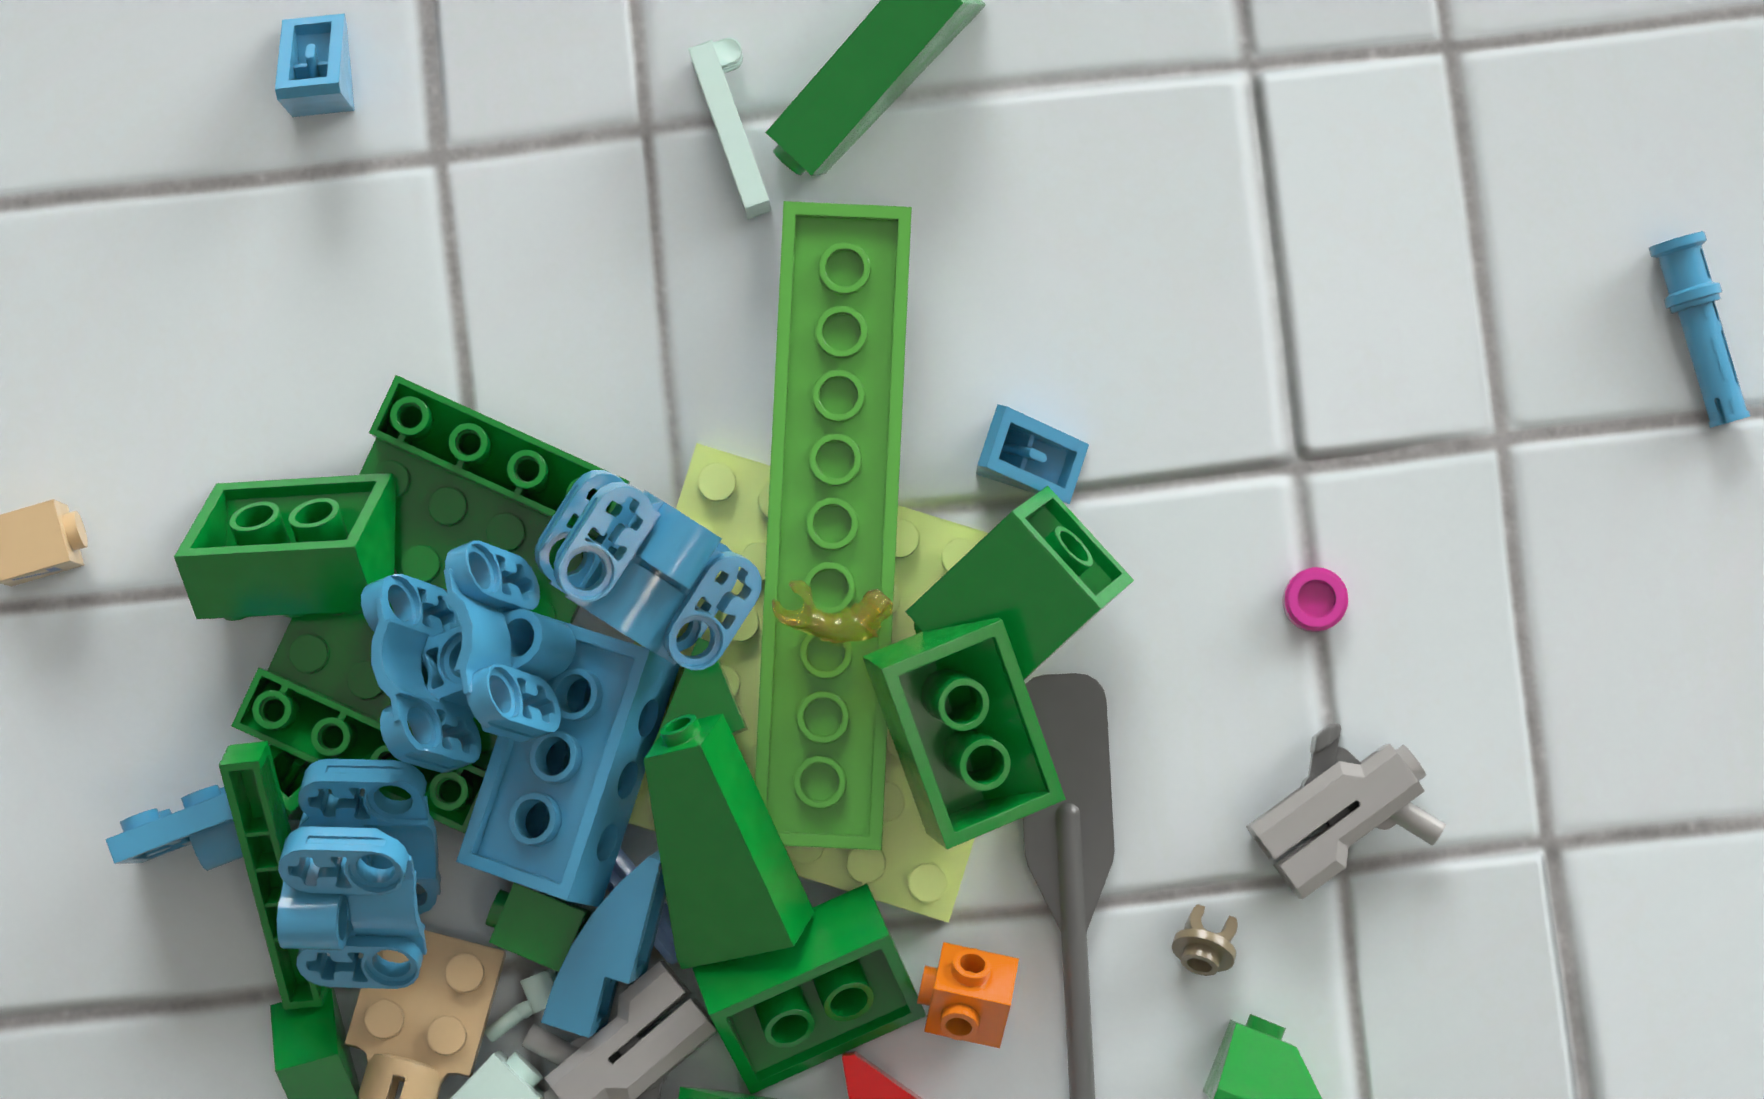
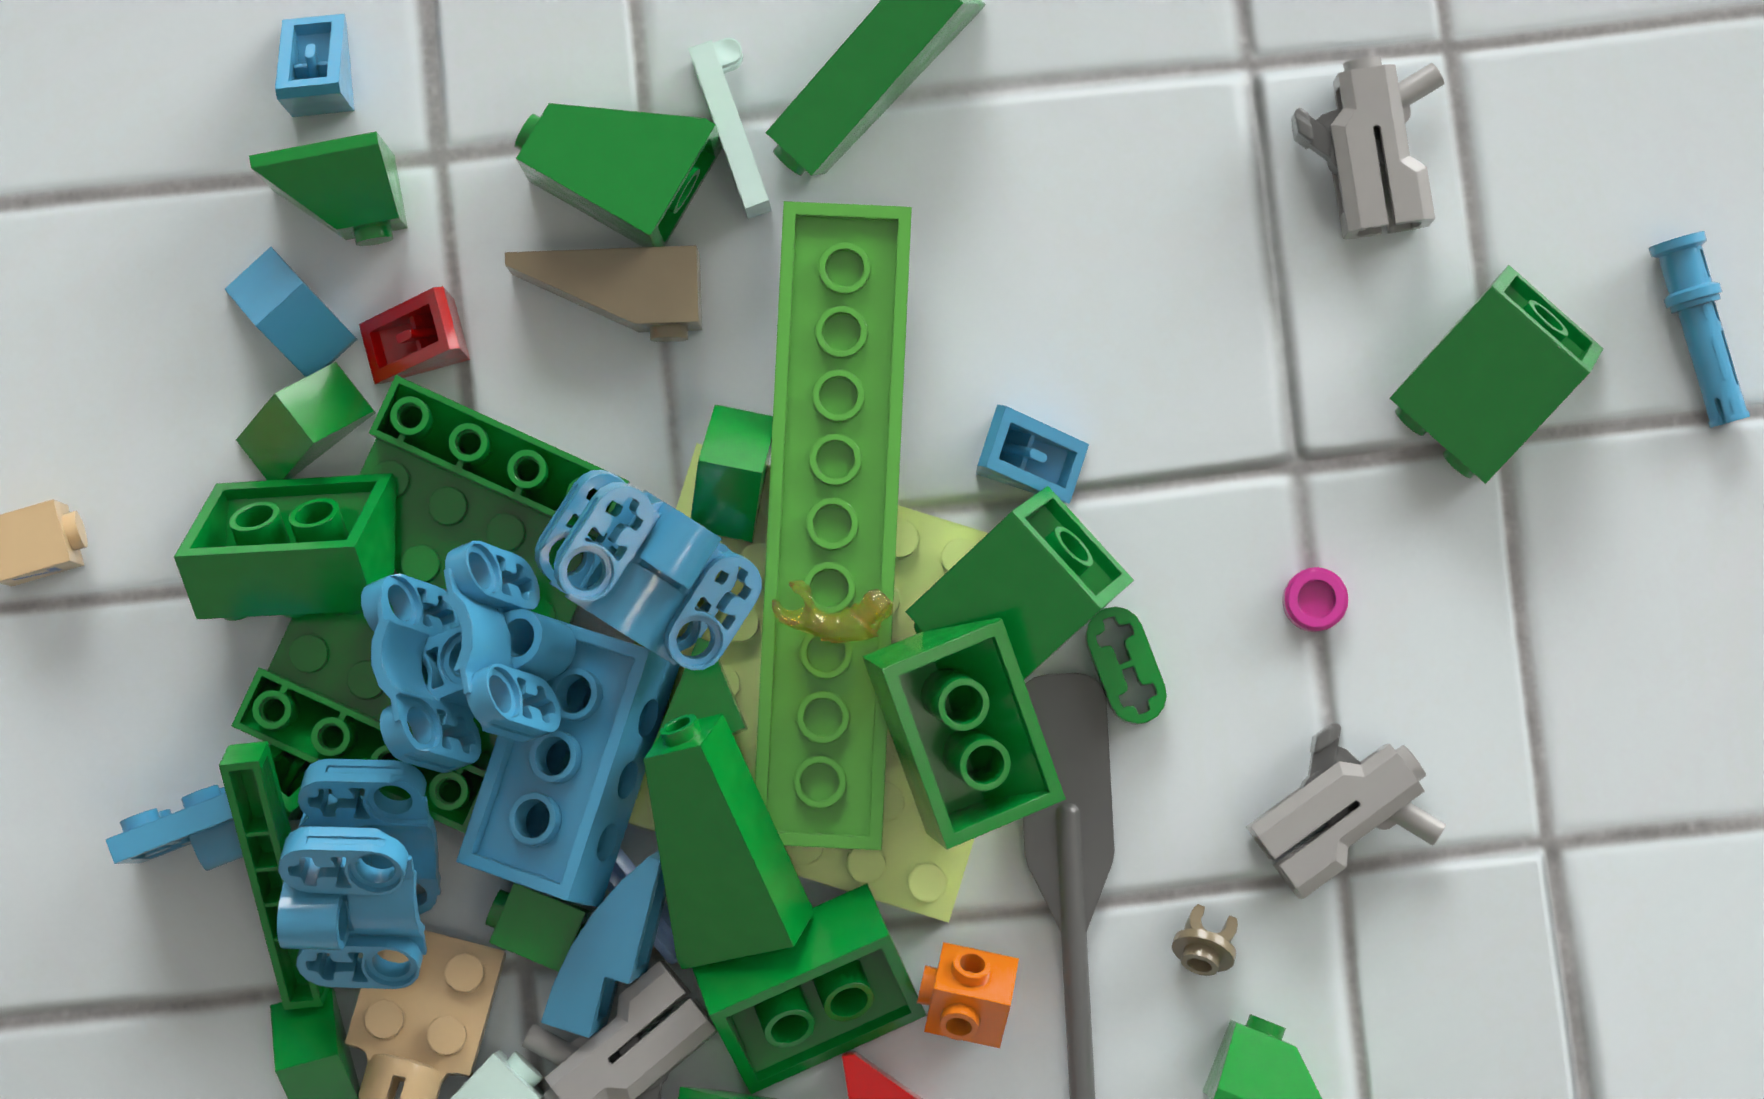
(290, 313): none -> dark azure slope
(304, 422): none -> green slope
(341, 183): none -> green slope
(414, 337): none -> red slope
(537, 990): light aqua hand -> none
(620, 165): none -> green slope
(635, 287): none -> dark tan slope
(732, 472): none -> green slope
(1140, 659): none -> green beam
(1369, 147): none -> light grey piece
(1496, 376): none -> green slope

